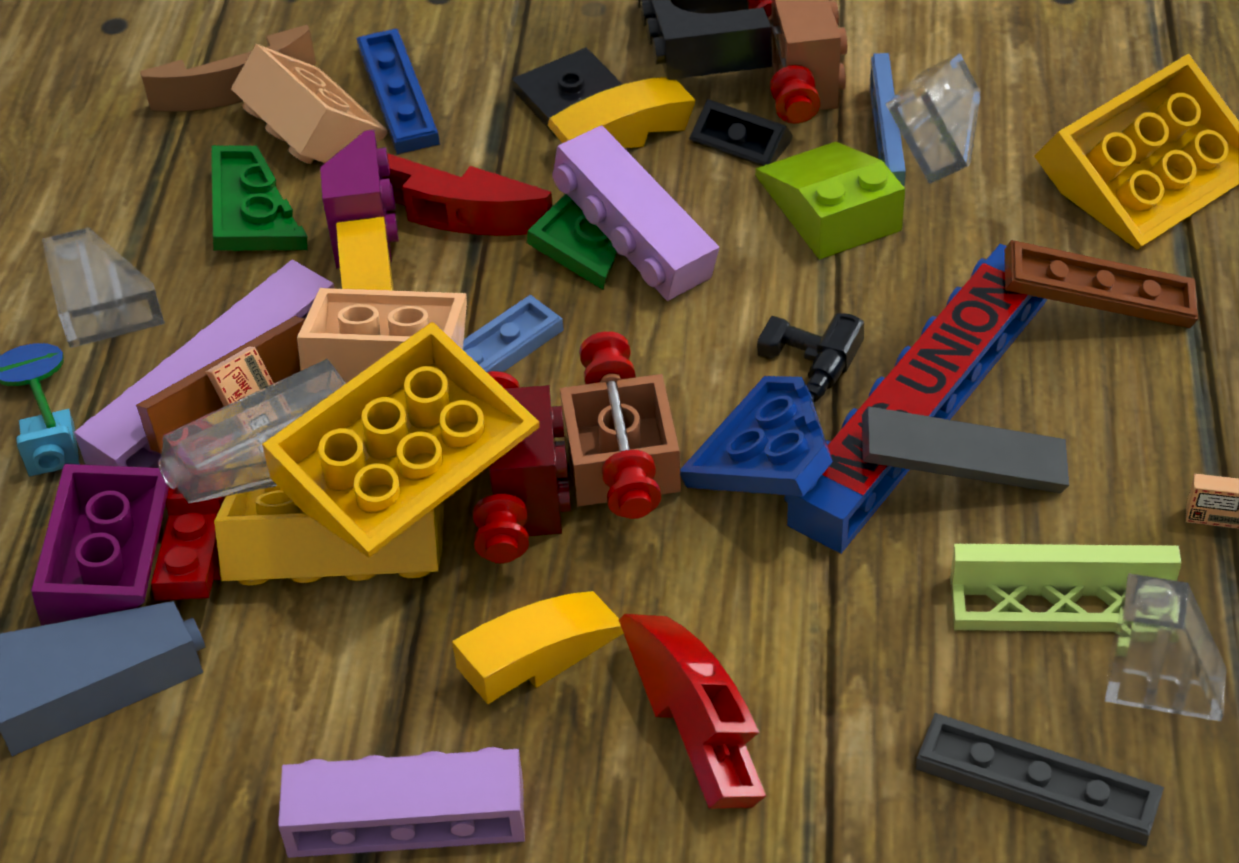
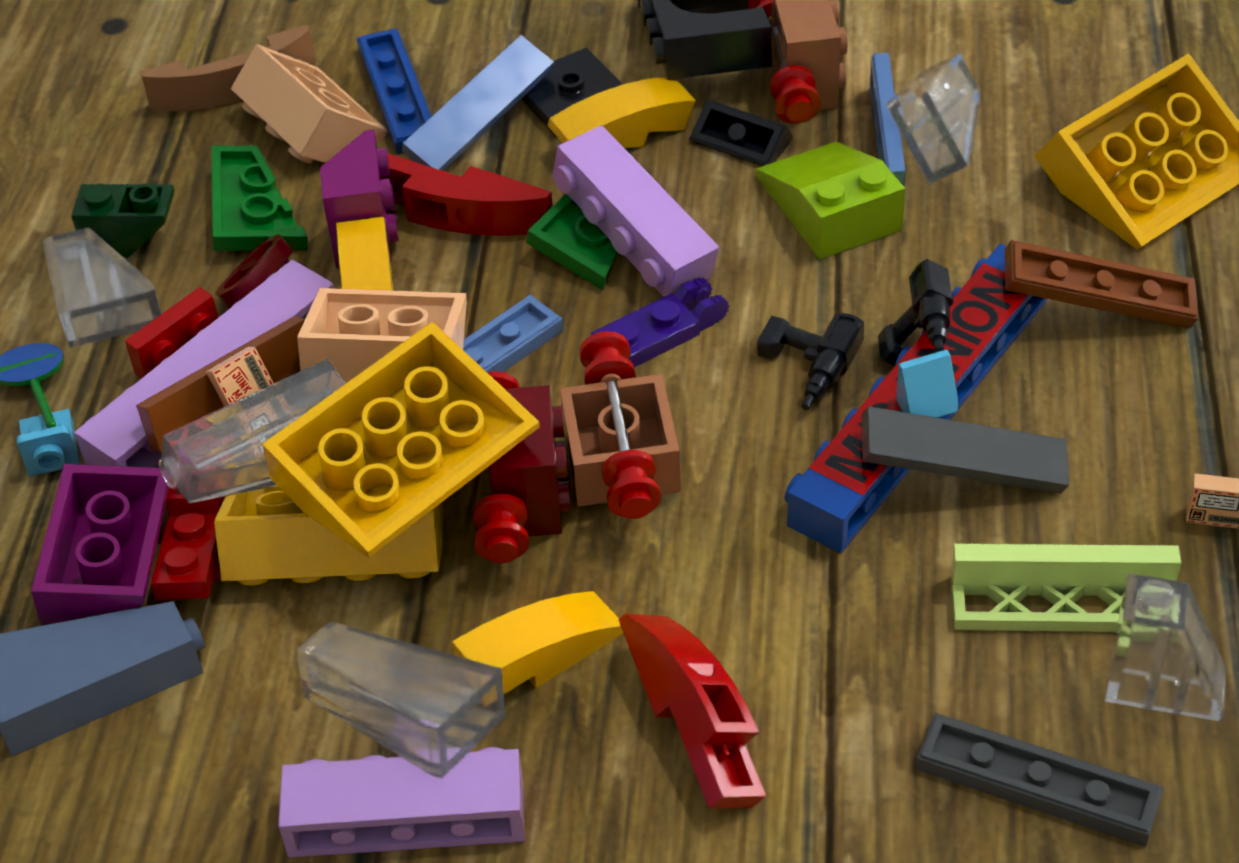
(123, 212): none -> dark green slope
(170, 331): none -> red plate
(254, 270): none -> dark red plate
(402, 694): none -> clear slope
(478, 105): none -> medium blue tile
(669, 320): none -> dark purple hinge
(764, 444): blue plate -> none
(927, 385): none -> medium azure slope
(929, 310): none -> black piece

